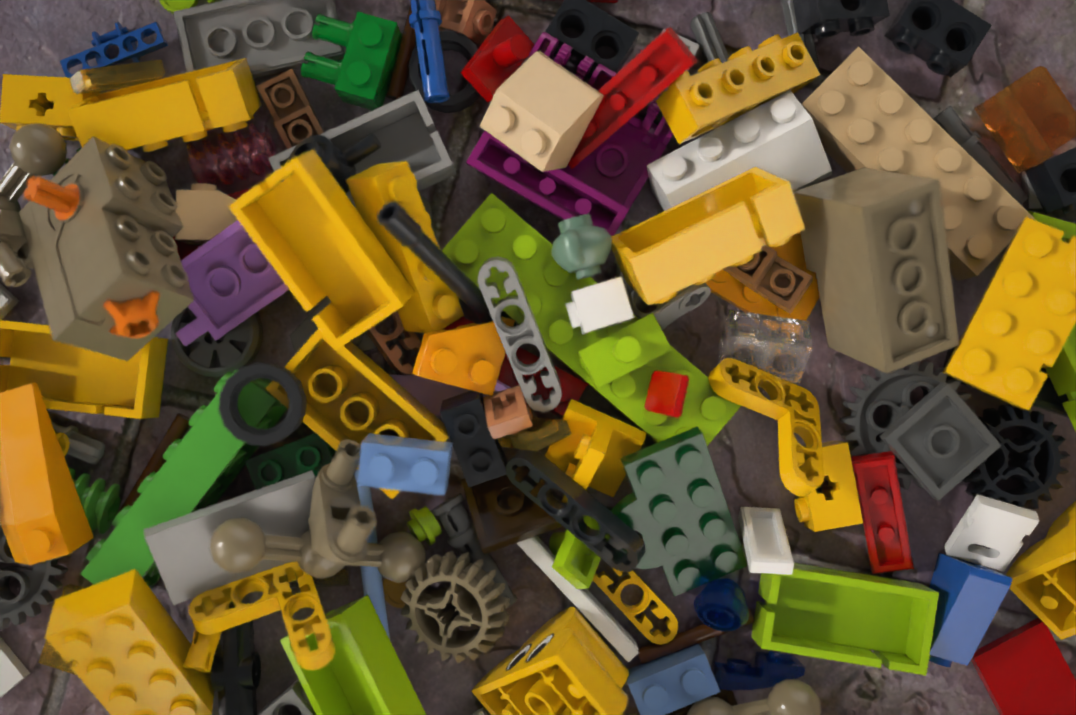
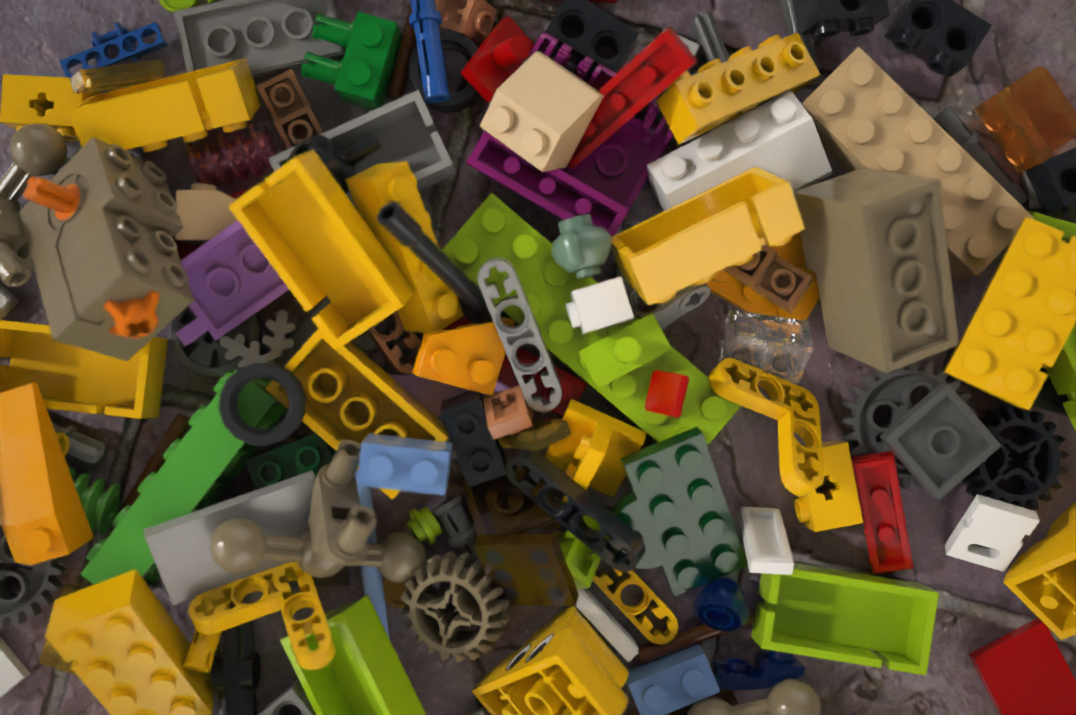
(277, 343): none -> light grey animal
(527, 568): none -> dark brown tile
(964, 607): blue slope -> none

